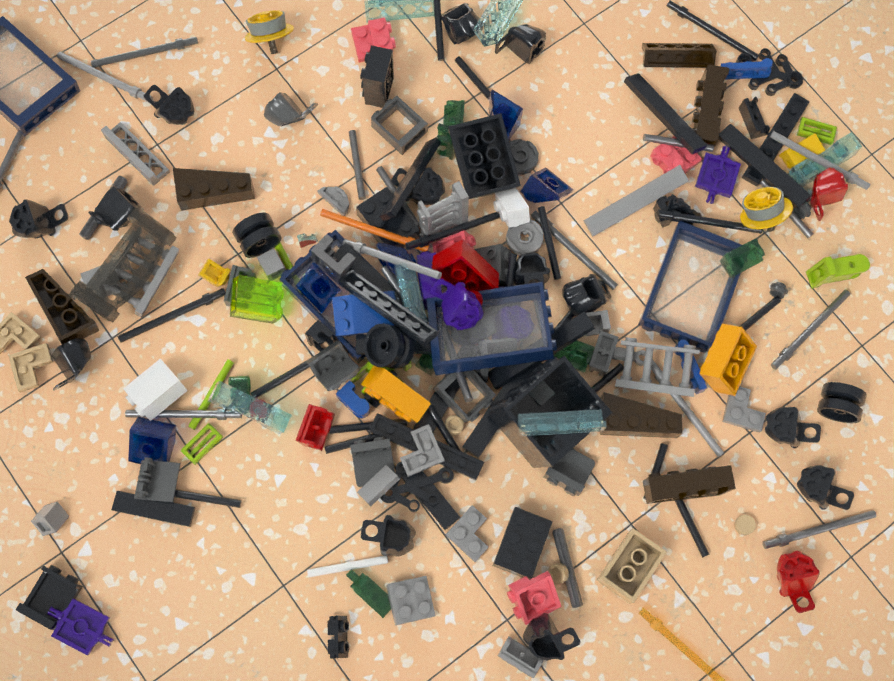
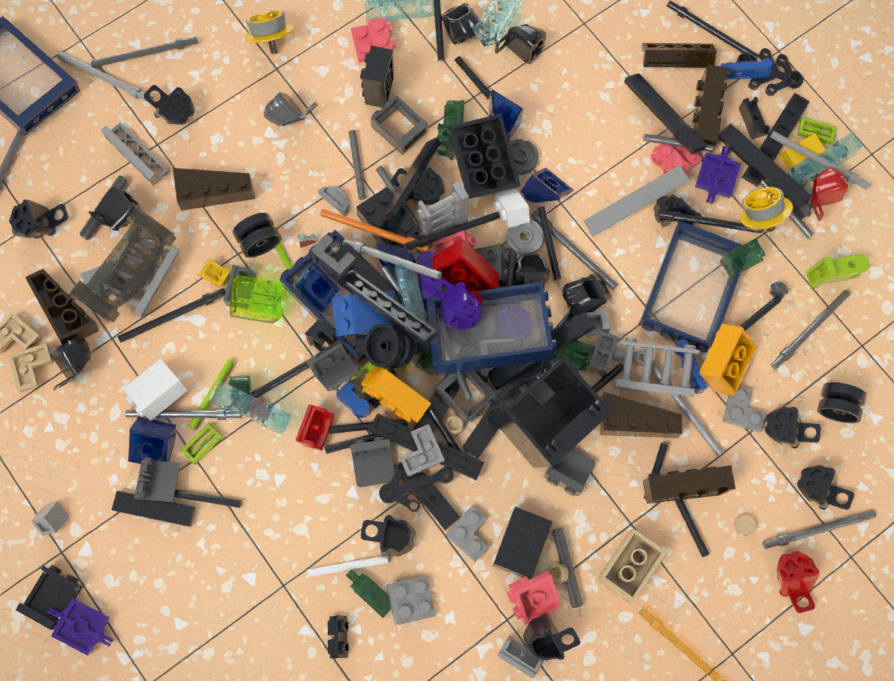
(271, 264): light grey panel -> none
(378, 485): light grey tile -> none
(561, 422): clear light blue fence -> none

